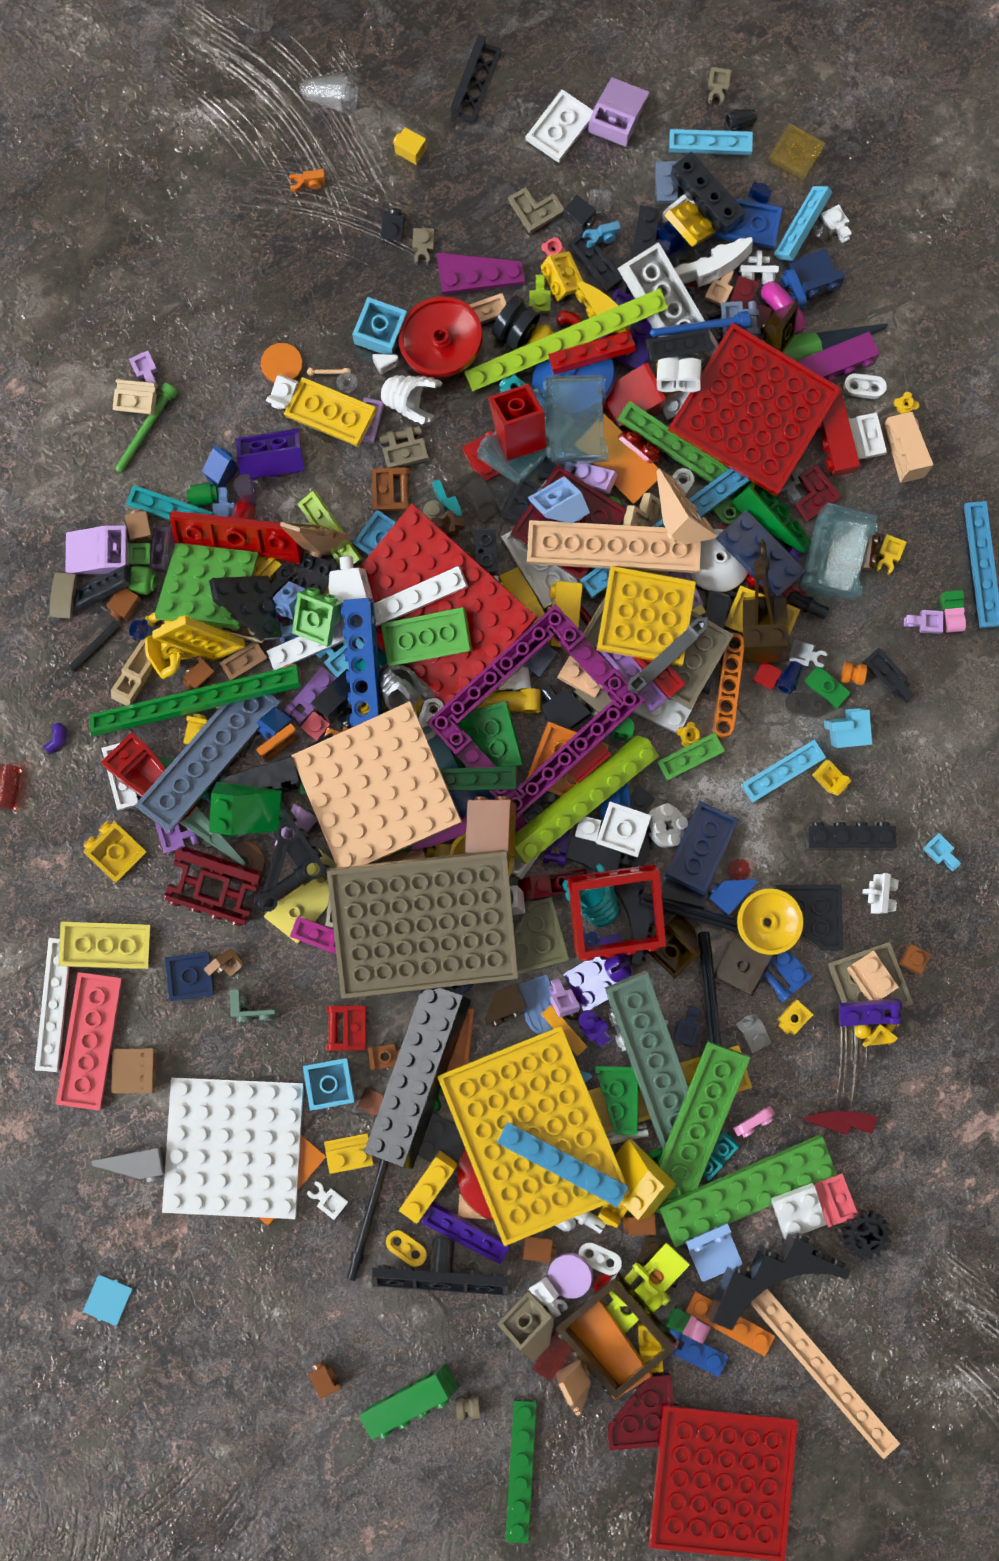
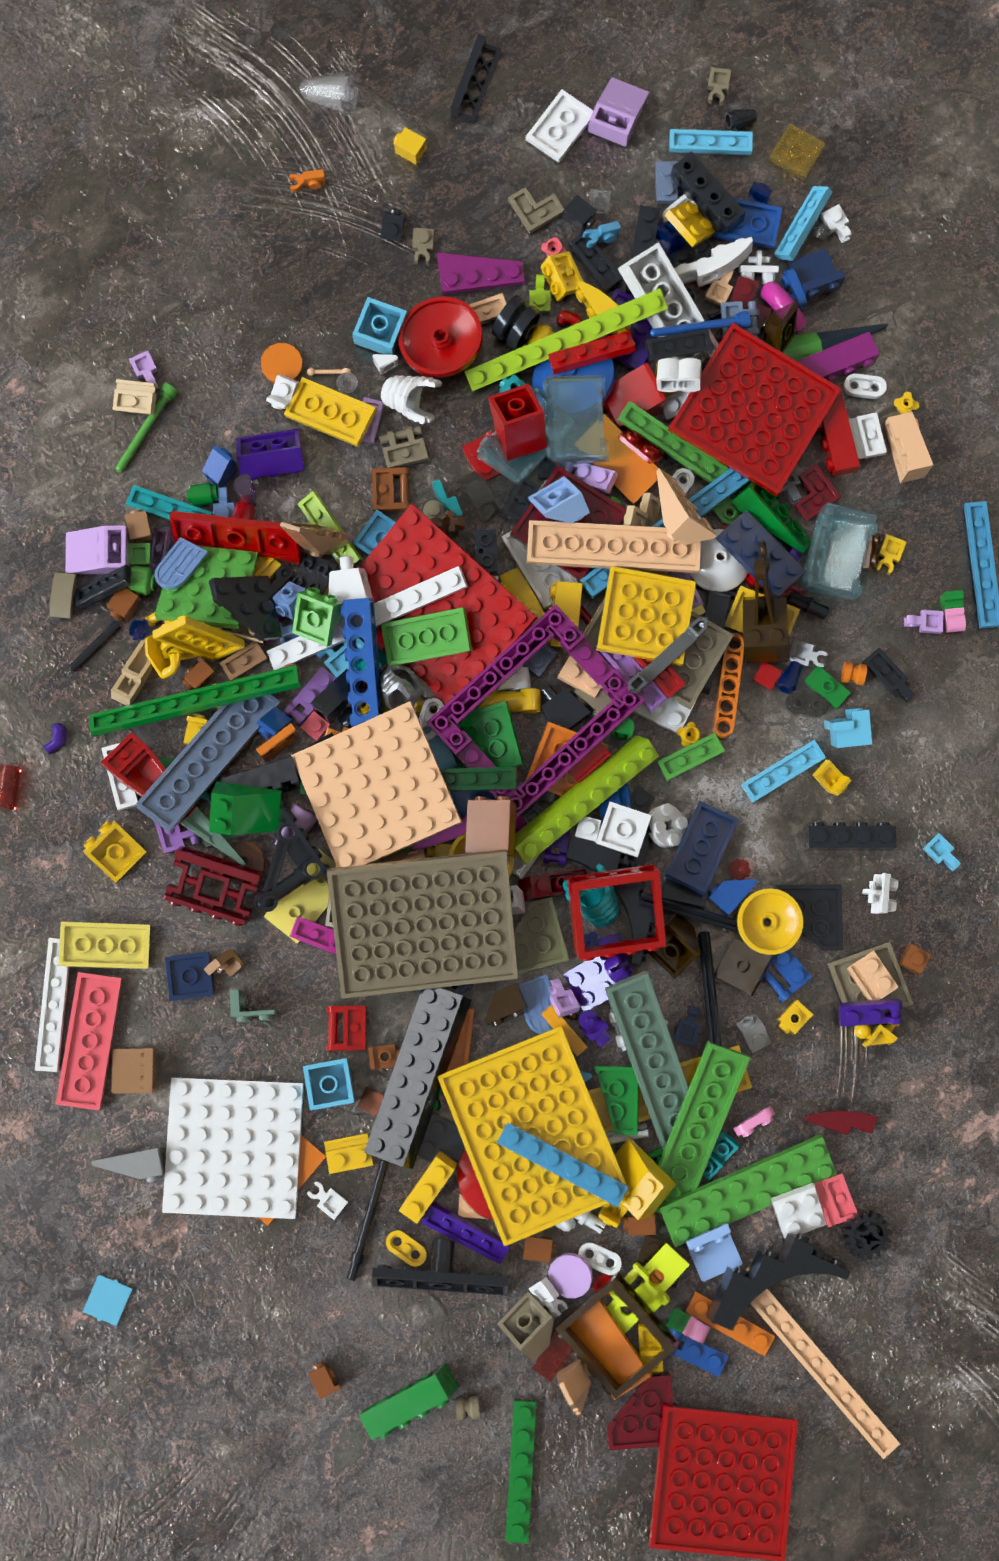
(179, 564): none -> medium blue window

